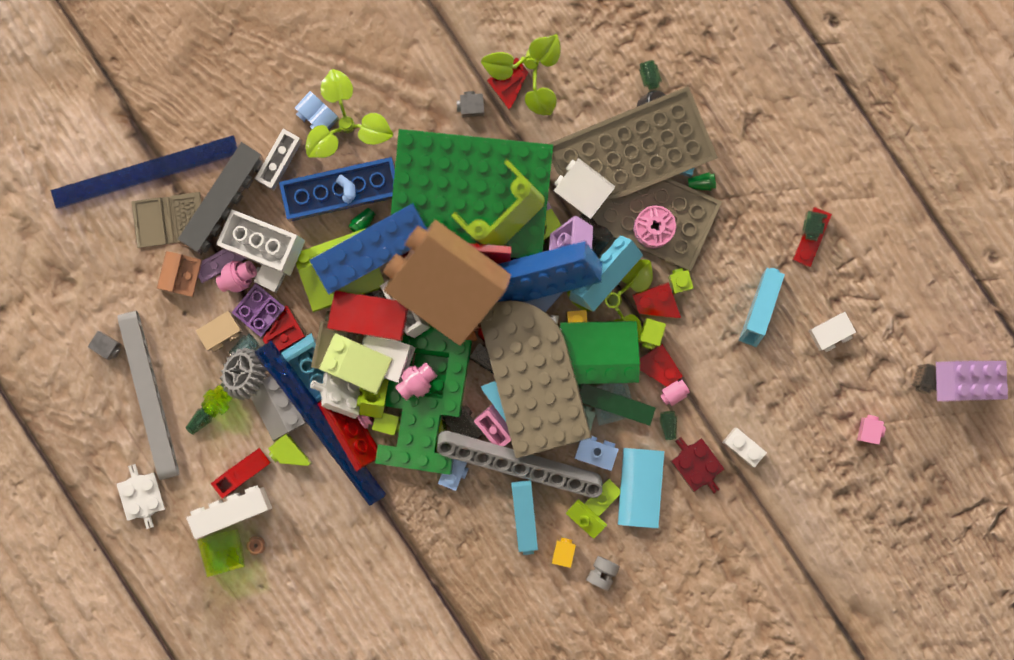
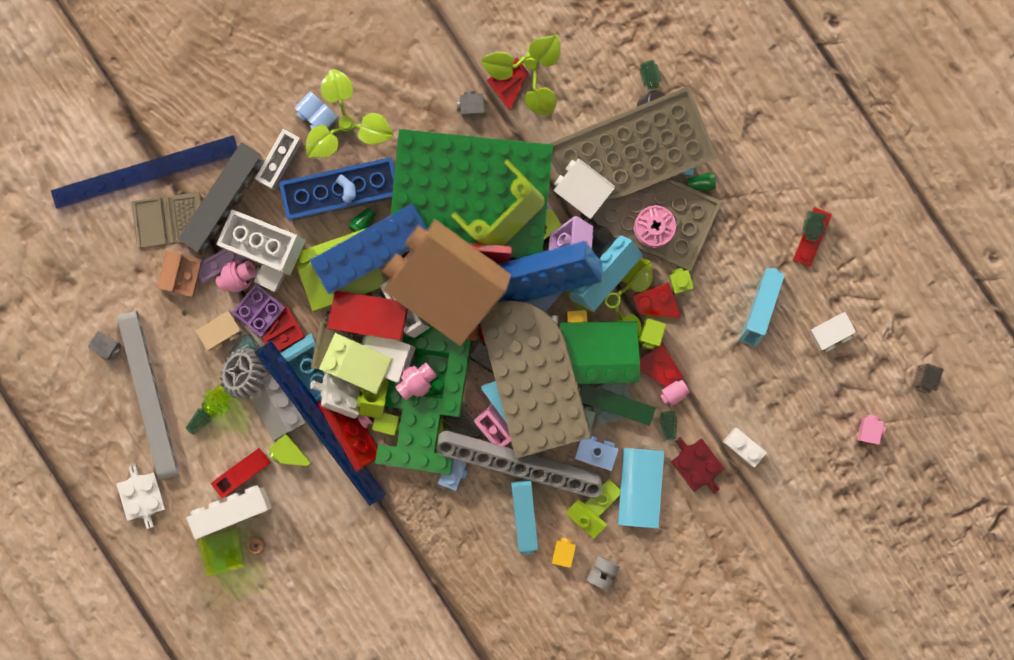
(971, 380): lavender brick -> none

